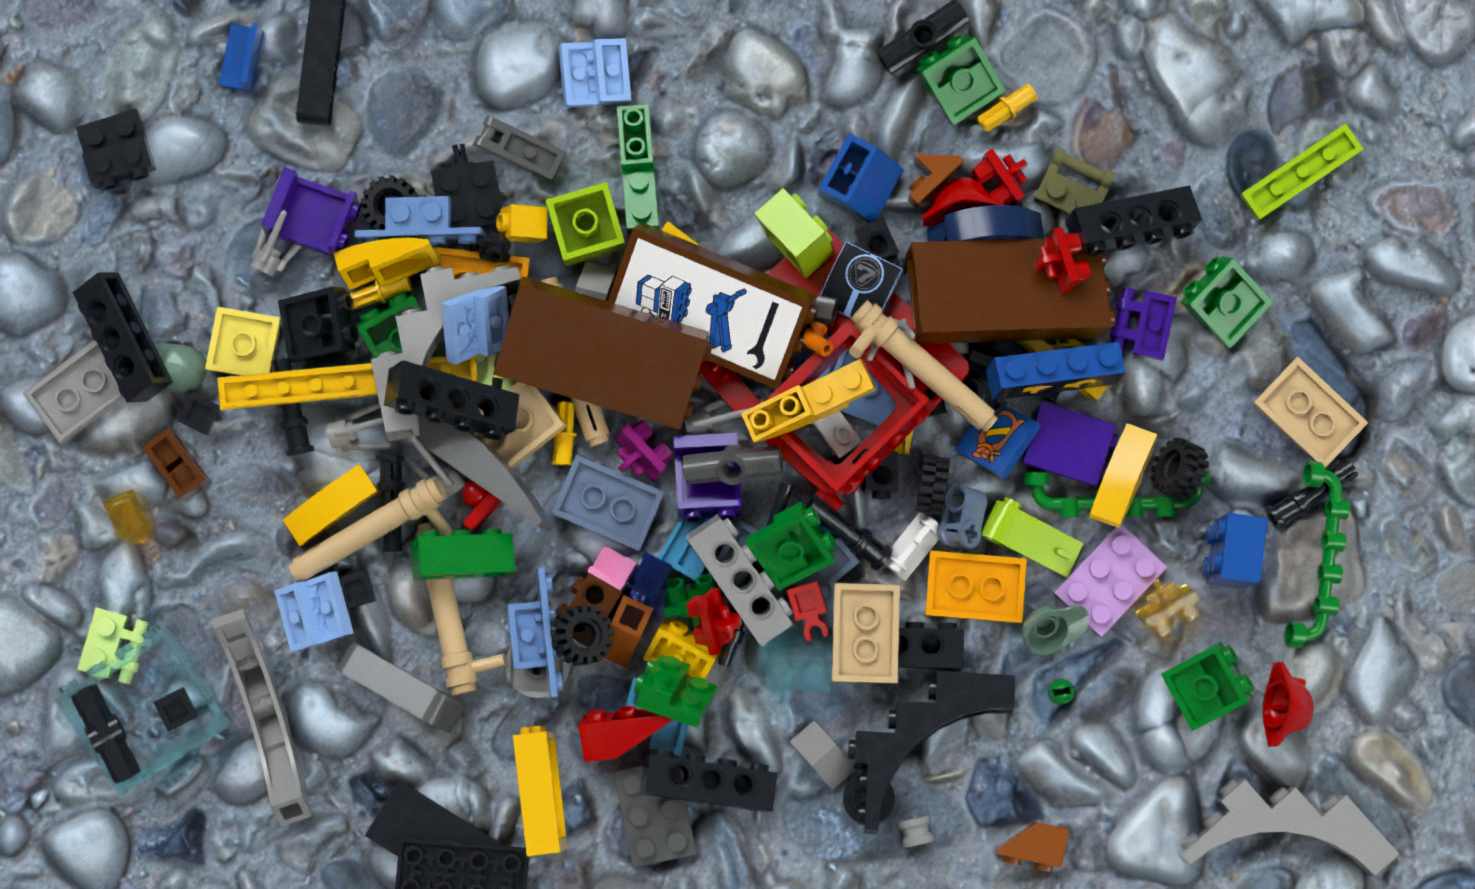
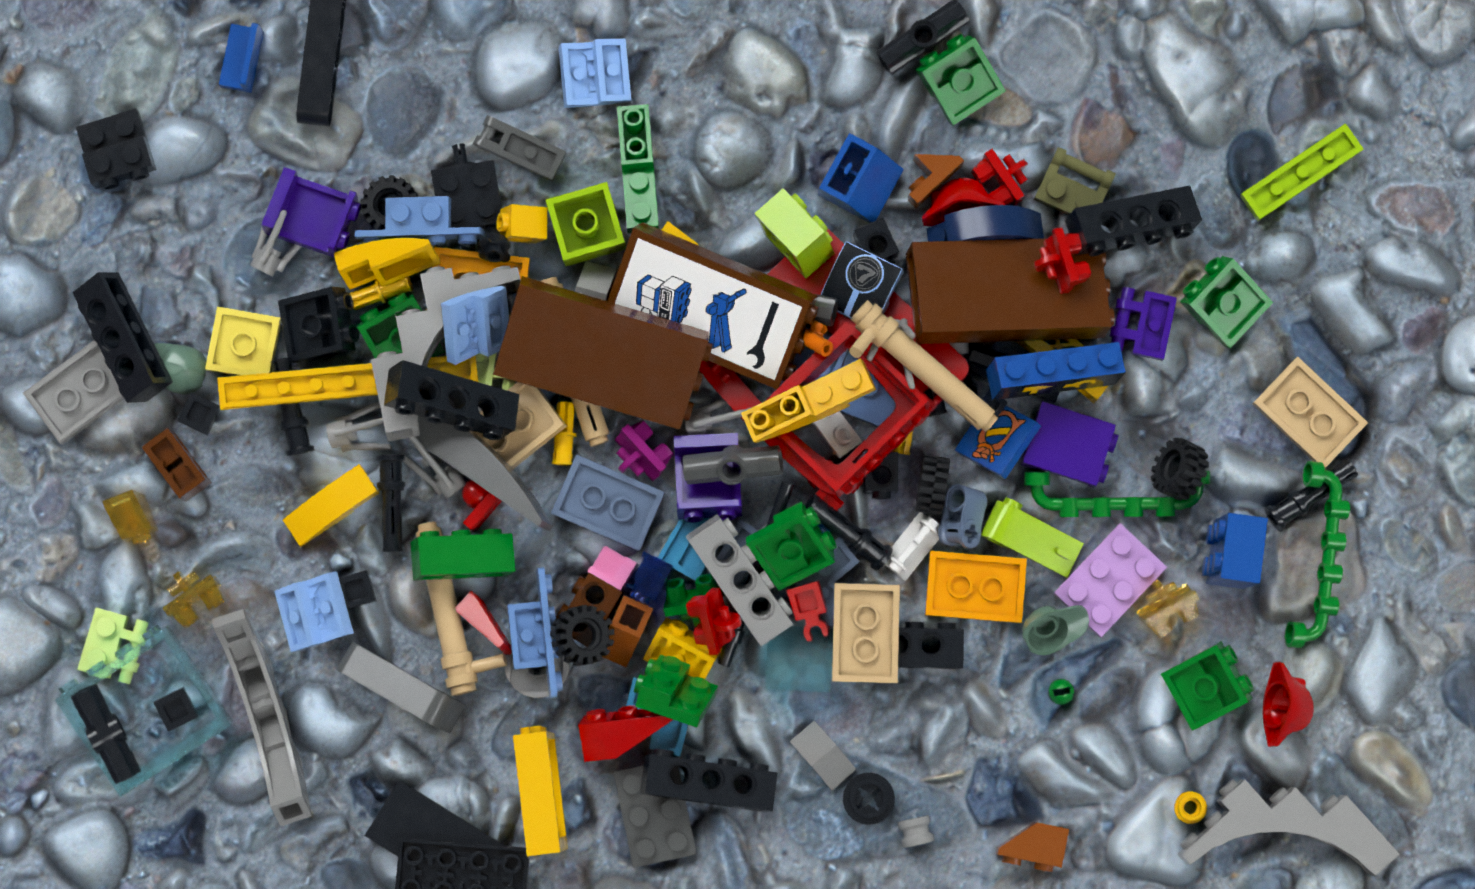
(181, 606): none -> clear yellow hips
(409, 505): tan cylinder -> none
(478, 615): none -> slope
(955, 699): black arch -> none
(1007, 108): yellow axle -> none
(1123, 475): yellow slope -> none
(1197, 815): none -> yellow plate

